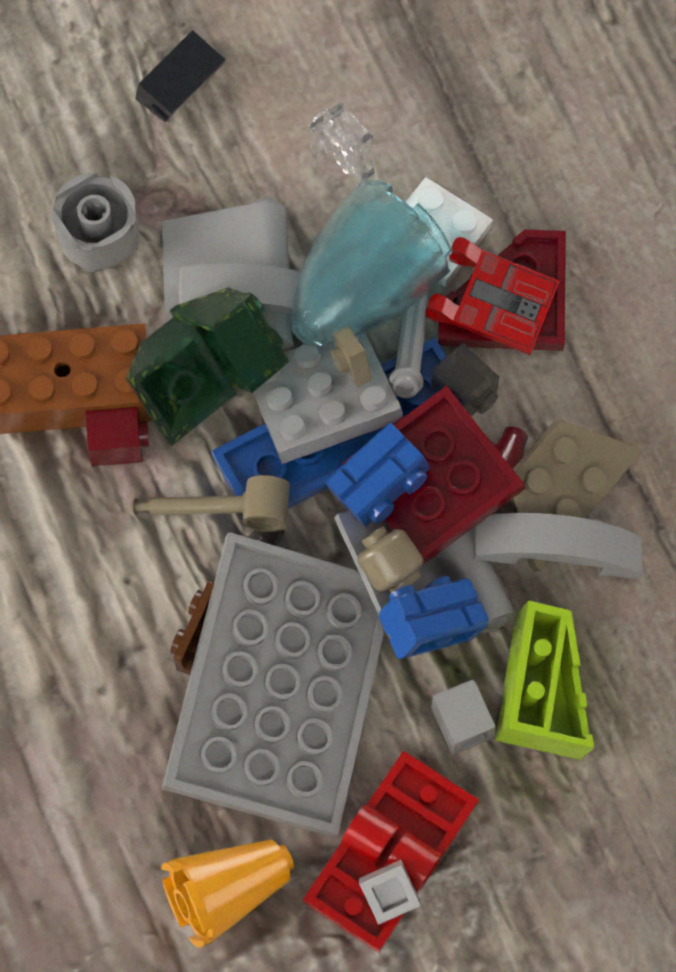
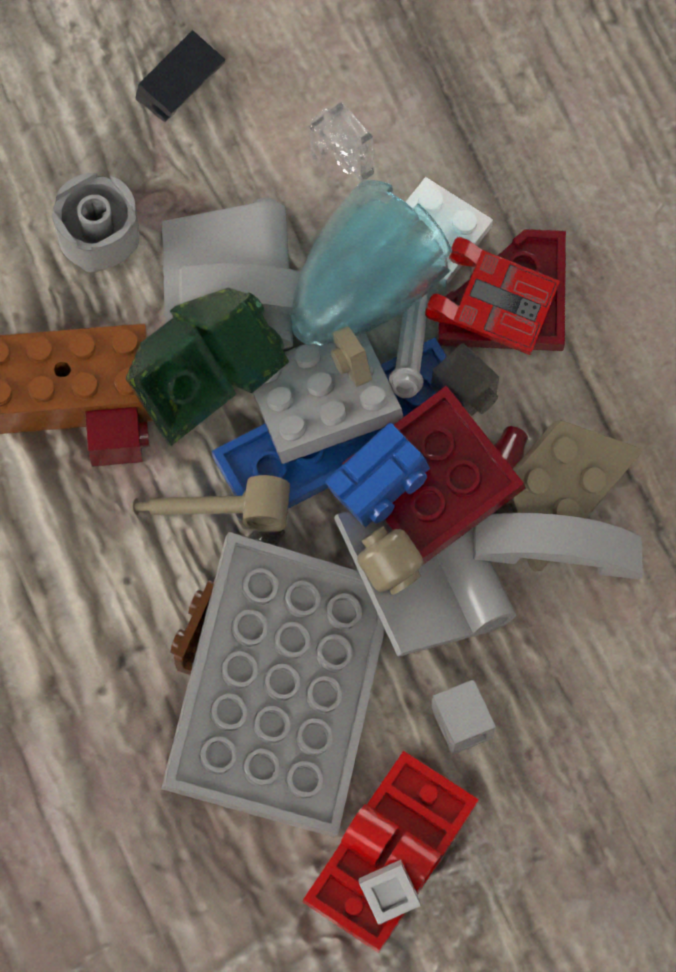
(224, 886): light orange cone -> none
(432, 617): blue brick -> none
(542, 685): lime wedge -> none

